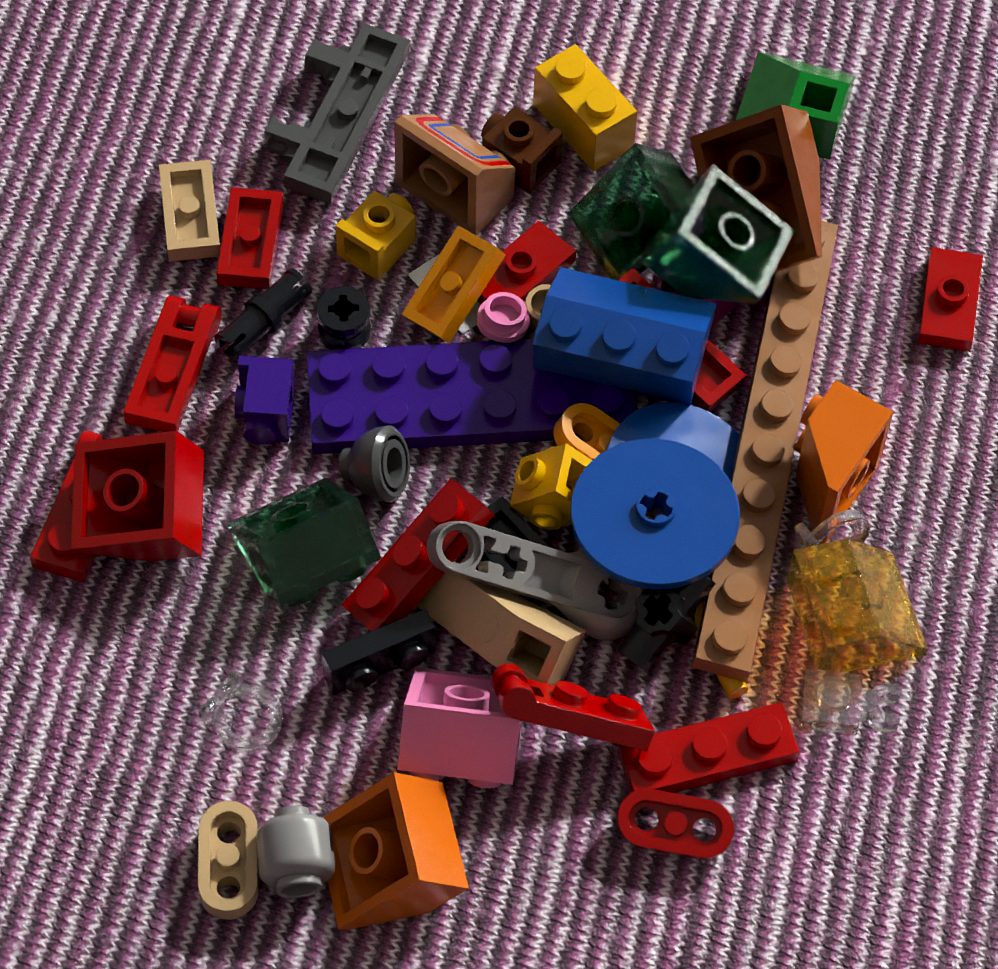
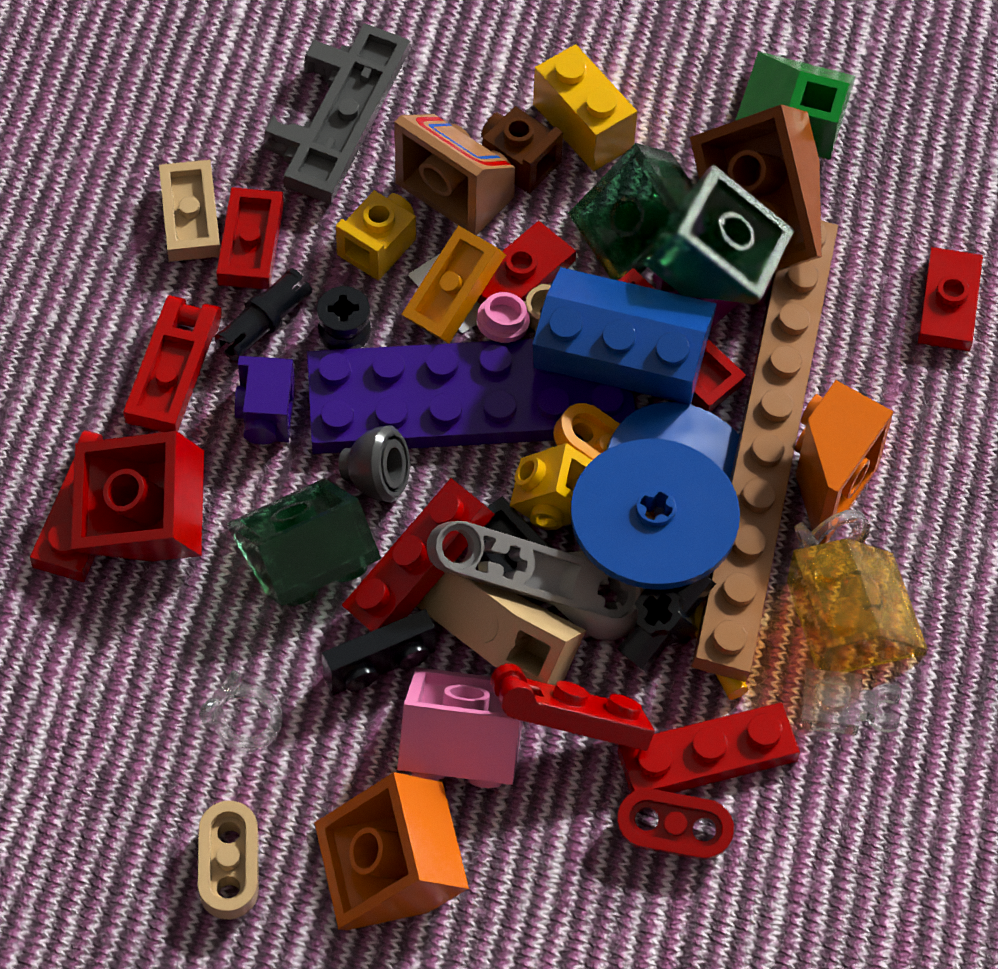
(295, 852): light grey head -> none

